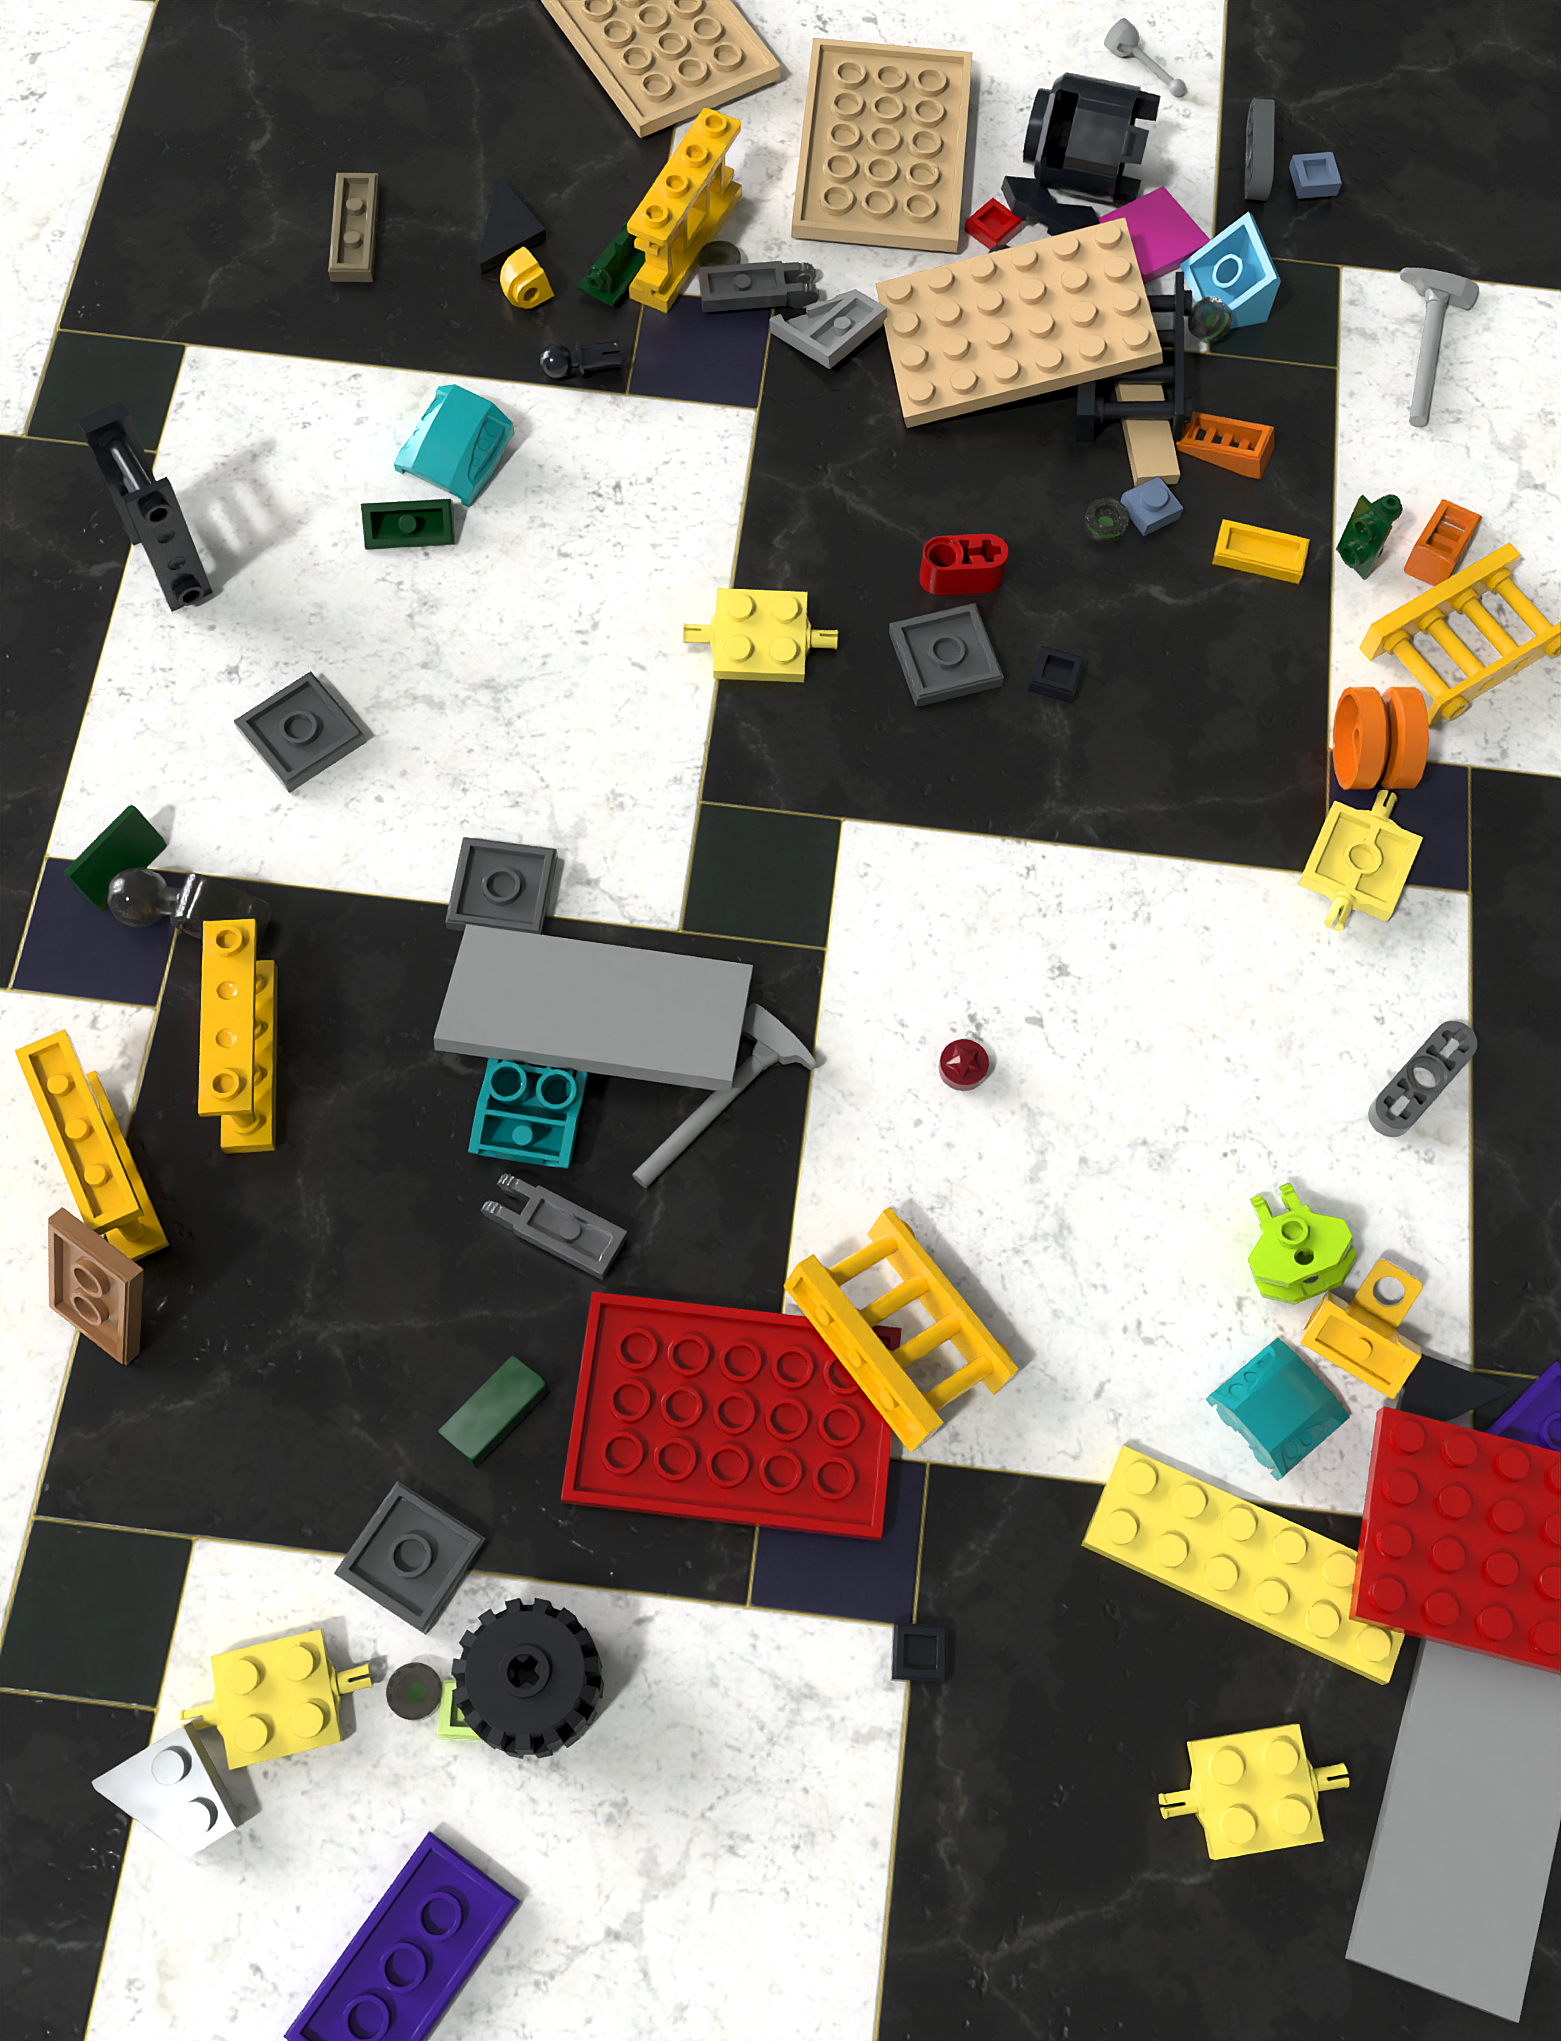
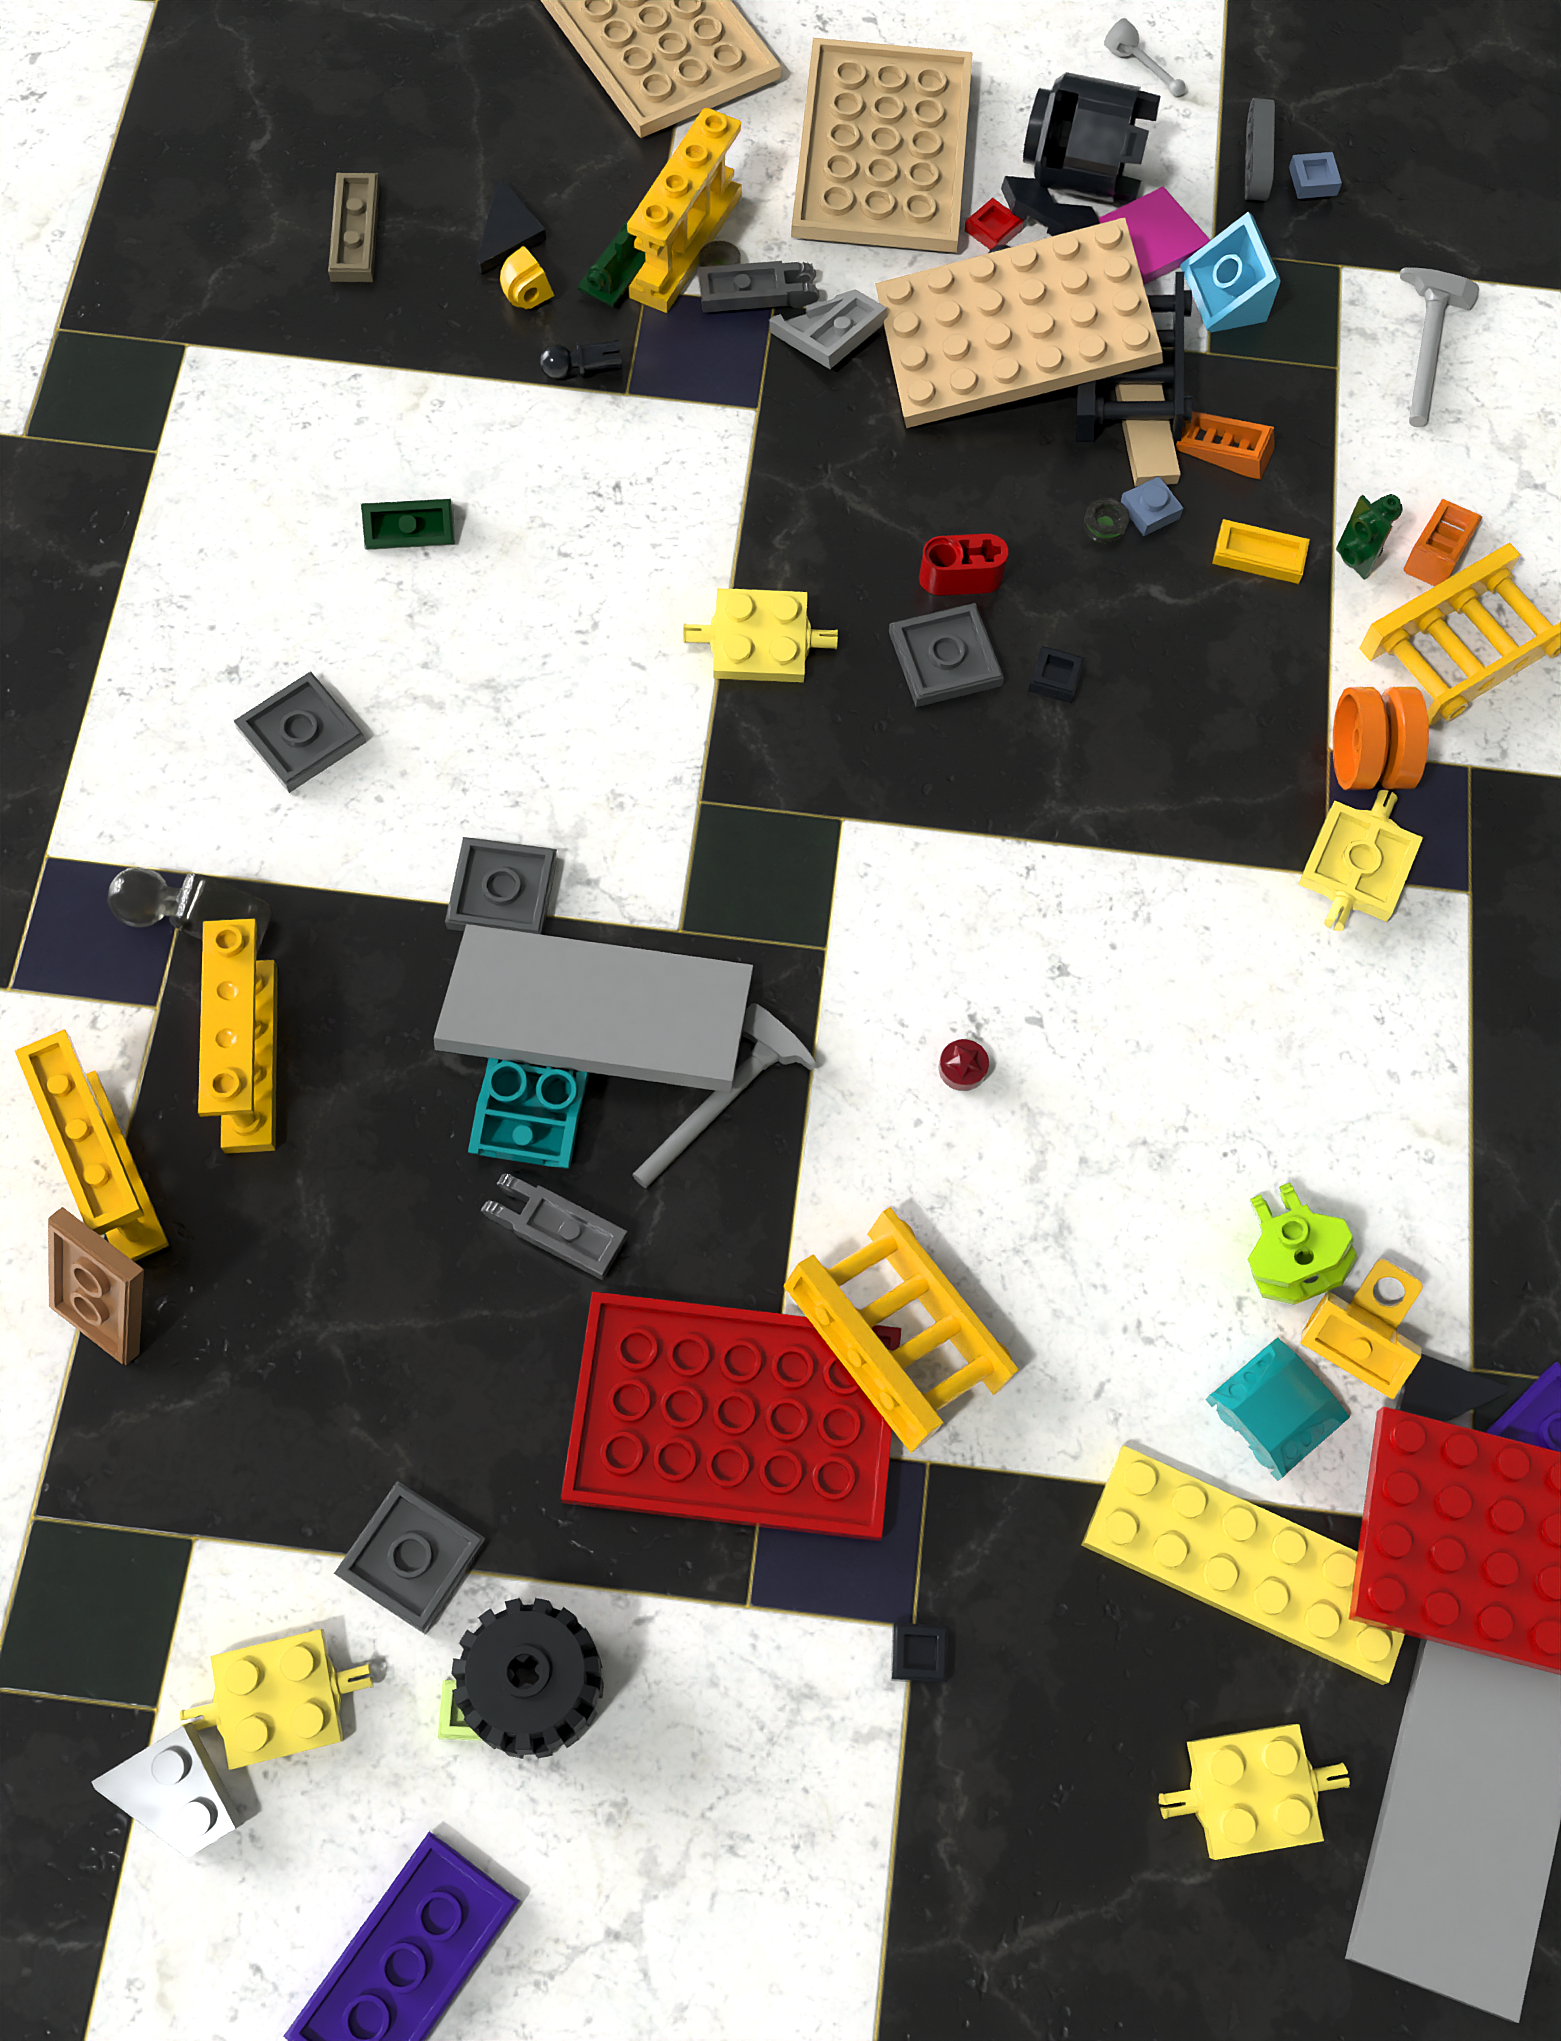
(123, 845): dark green slope -> none
(146, 505): black fence -> none
(414, 1691): clear smoke tile -> none
(457, 443): teal slope -> none
(494, 1410): dark green slope -> none
(1210, 319): clear smoke tile -> none
(1419, 1098): dark grey beam -> none

